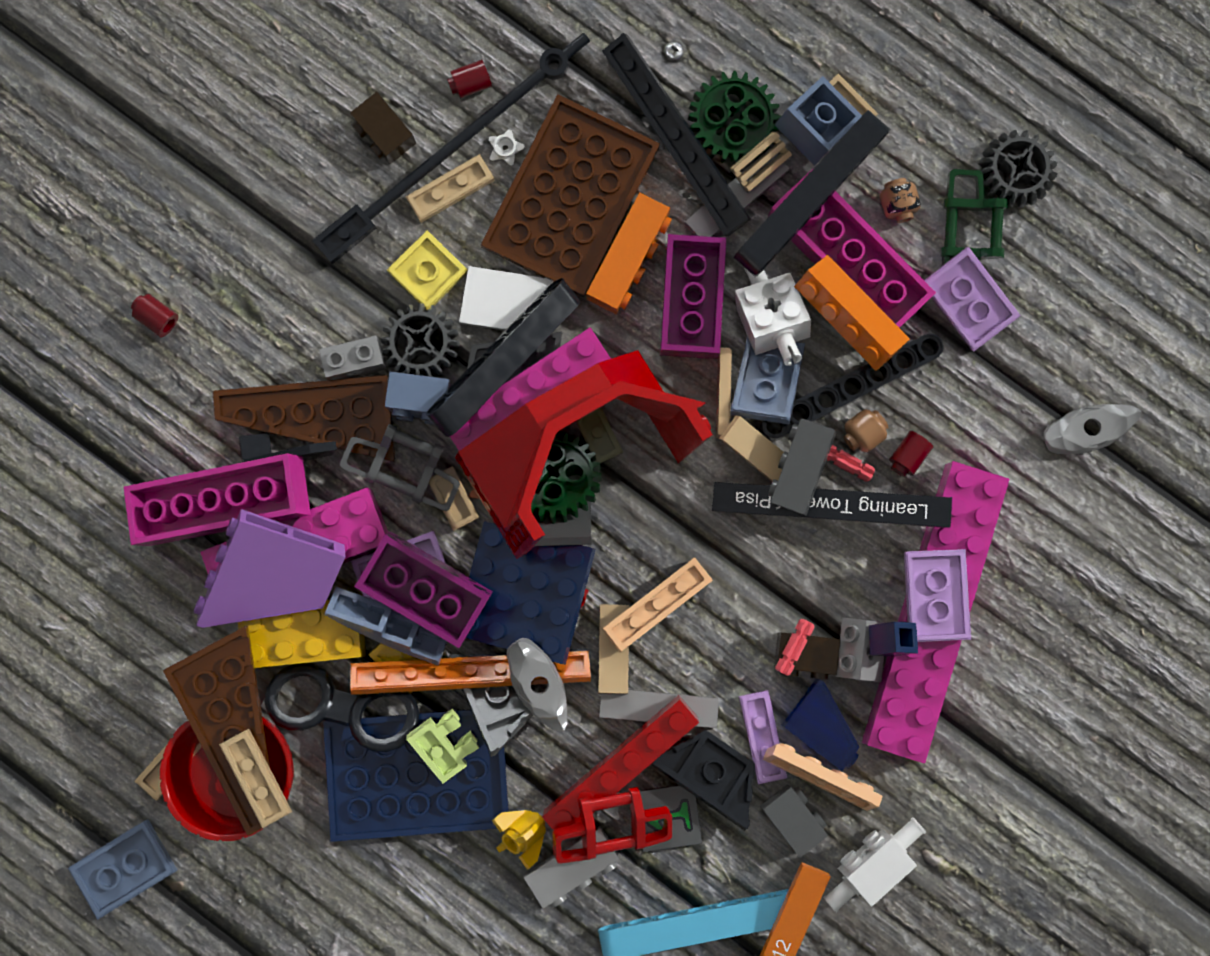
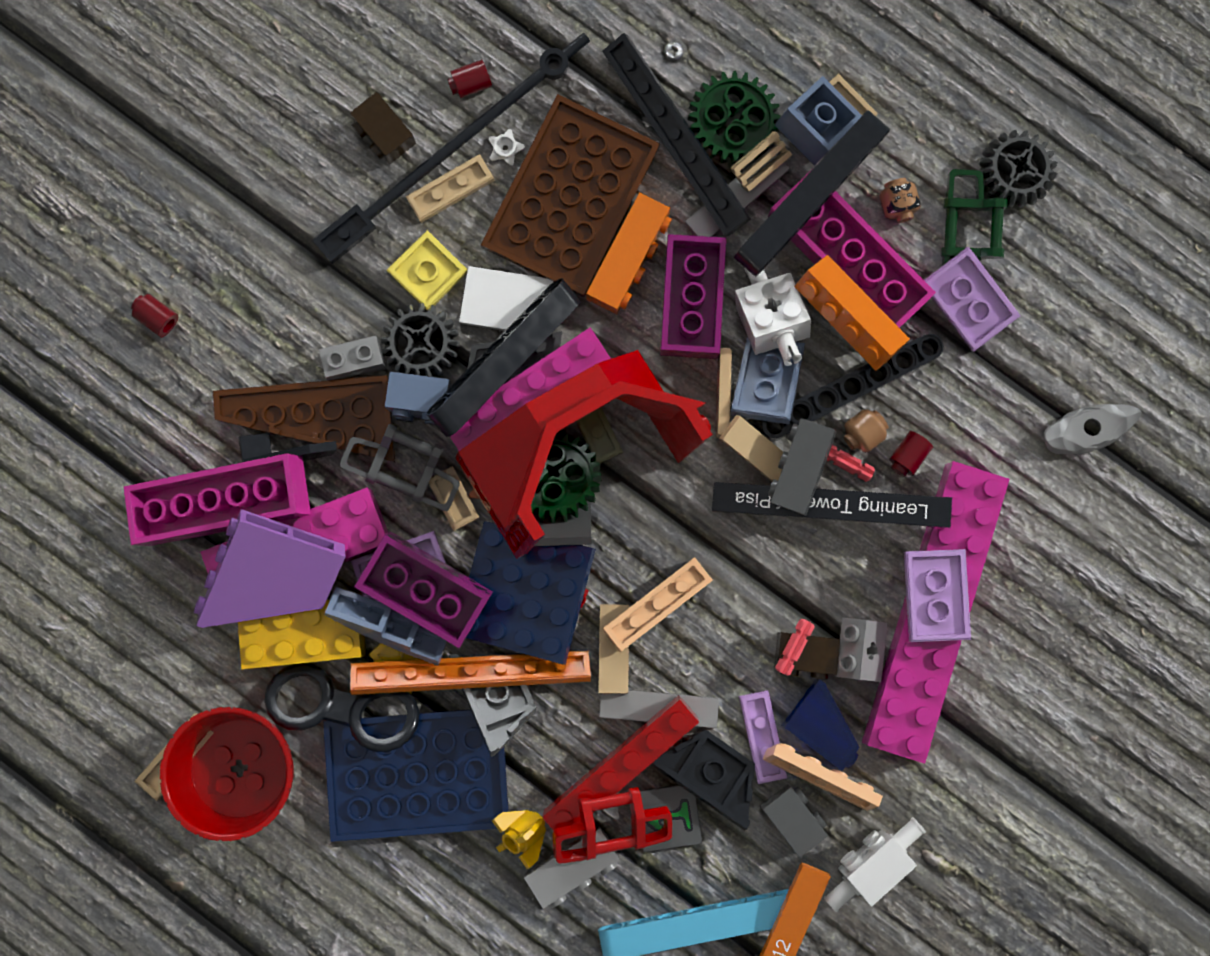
(122, 869): sand blue tile -> none
(221, 701): reddish brown wing -> none
(255, 778): tan tile -> none
(436, 749): yellowish green plate -> none
(525, 664): light grey piece -> none
(893, 639): dark blue brick -> none

